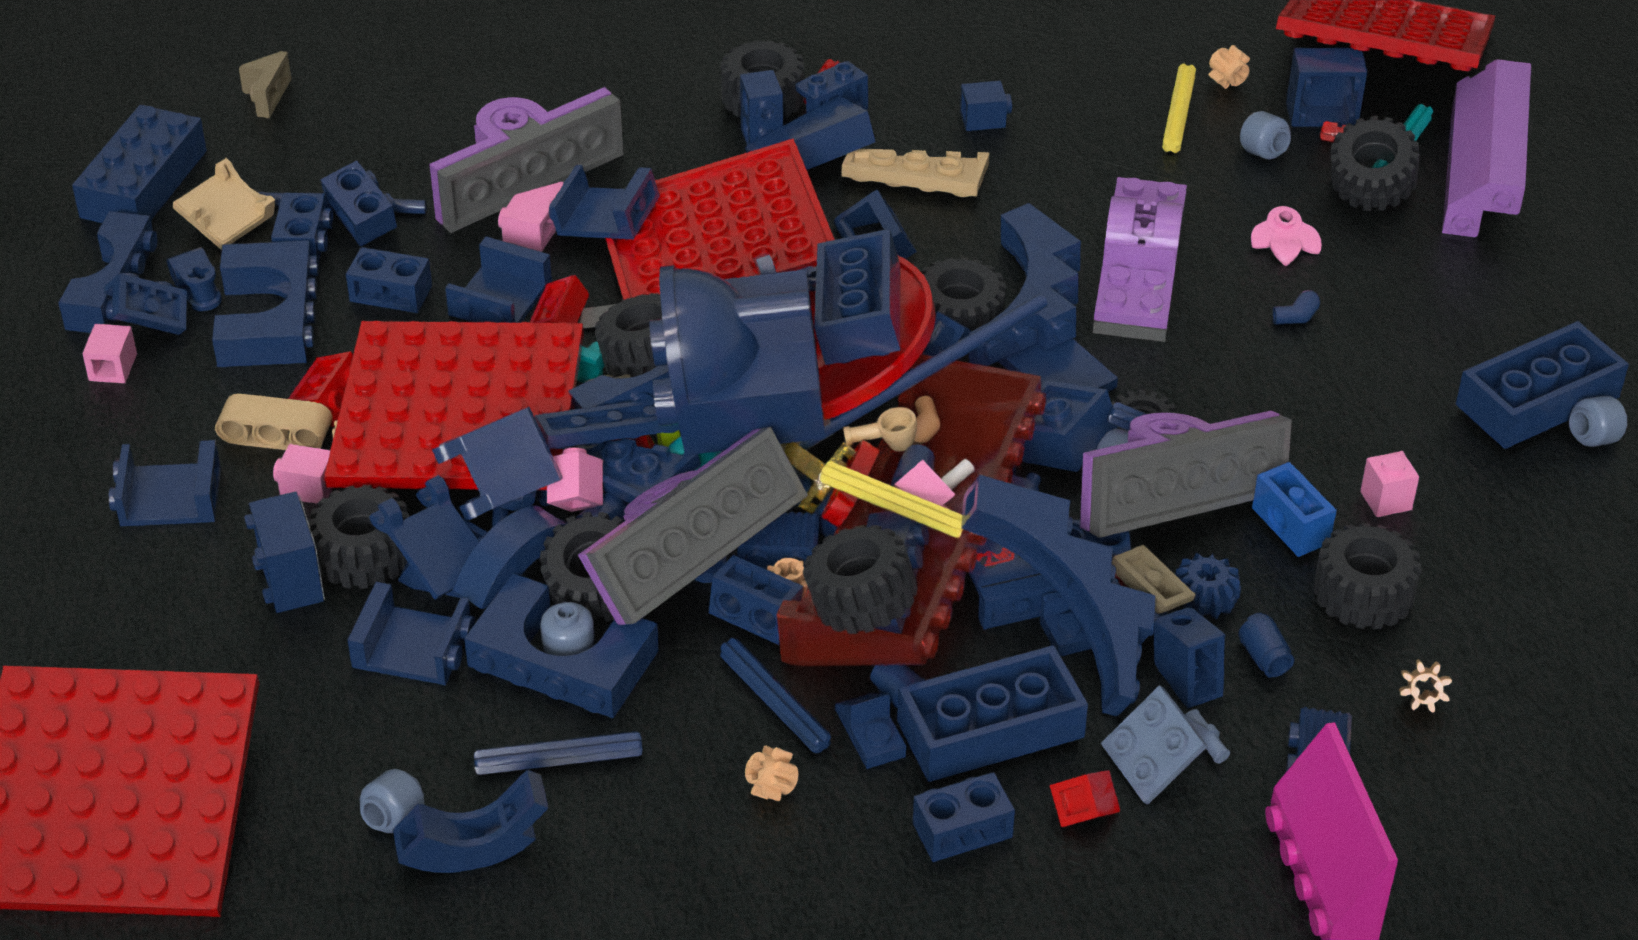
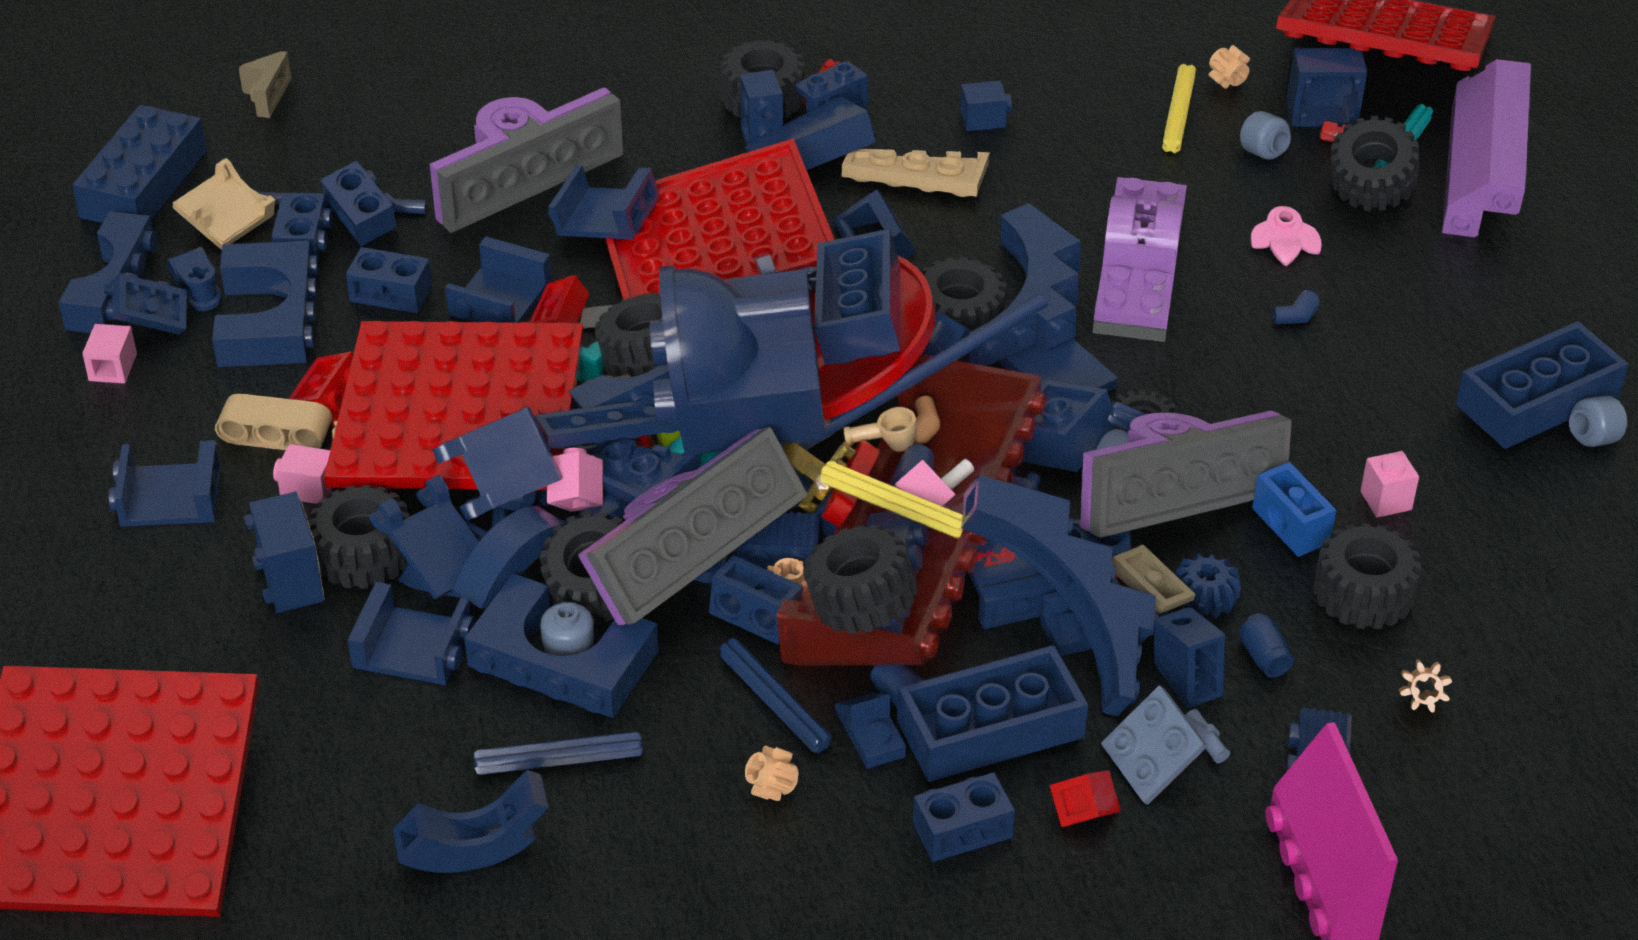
(389, 799): sand blue head -> none
(527, 218): bright pink slope -> none

